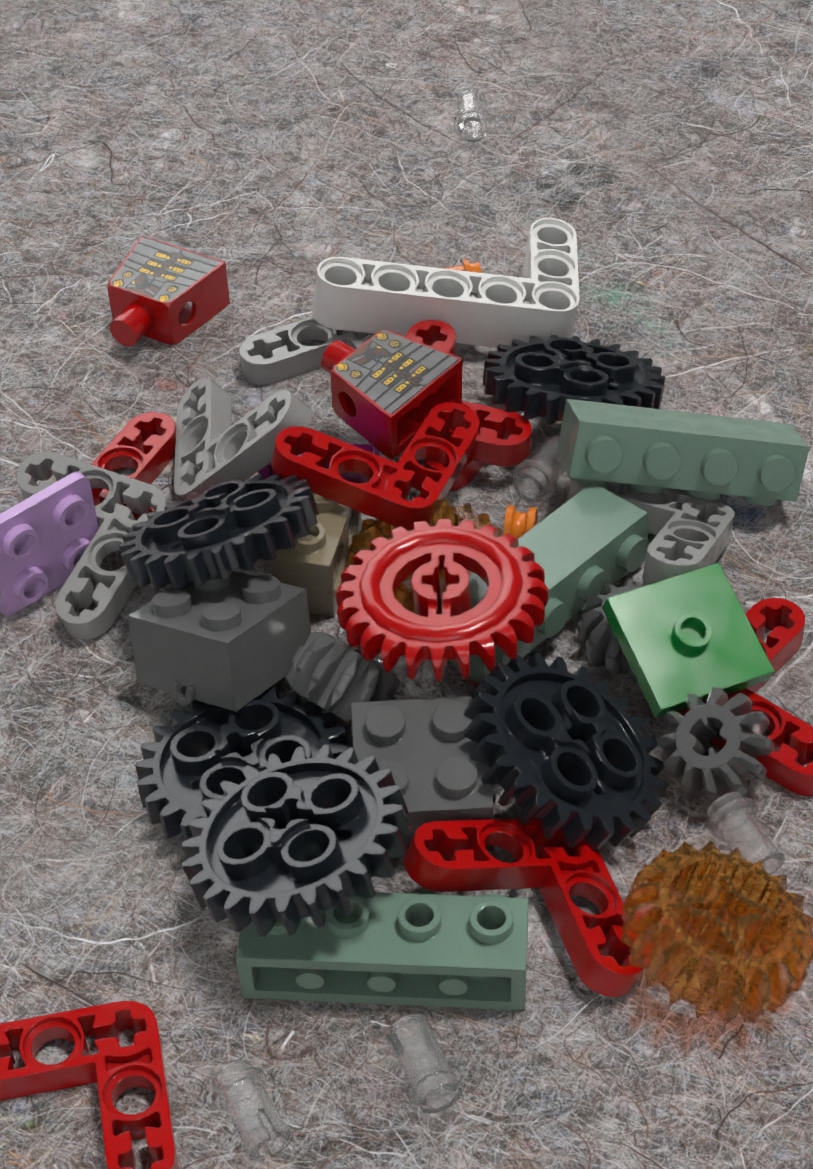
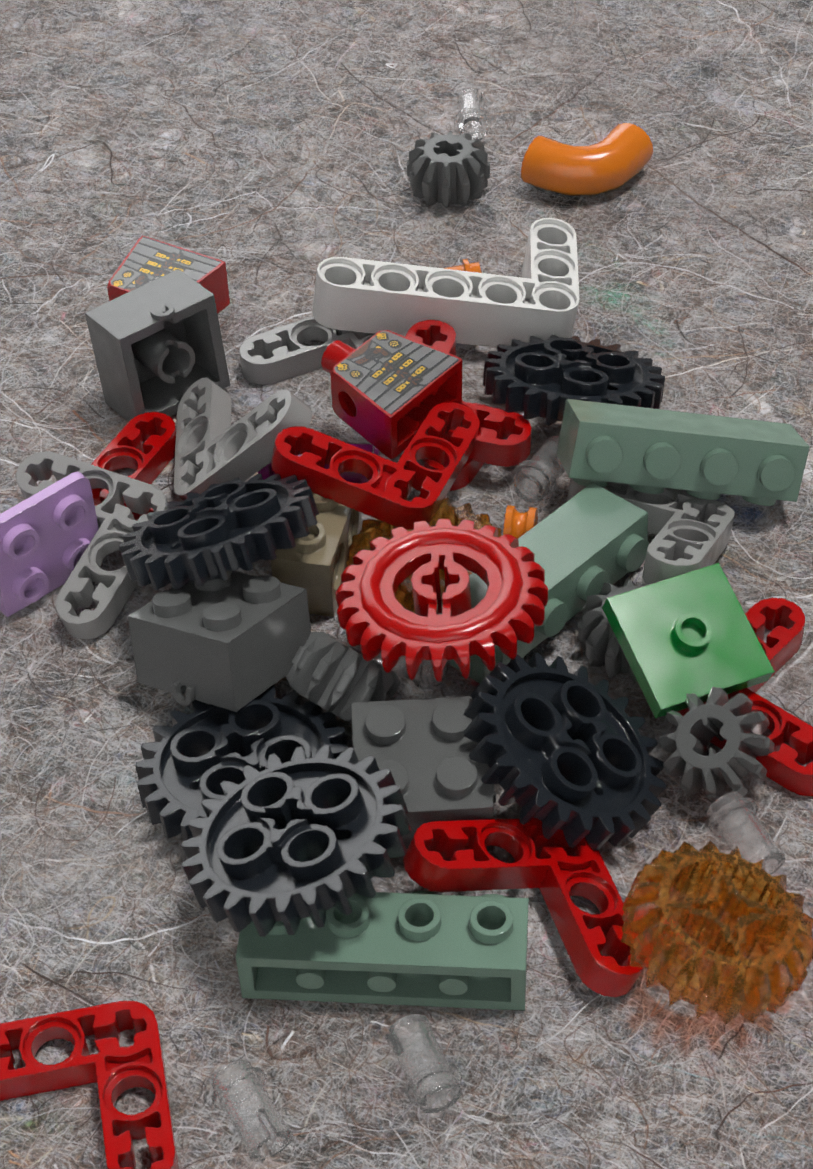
(157, 345): none -> dark grey brick
(448, 169): none -> dark grey gear
(587, 168): none -> orange cylinder

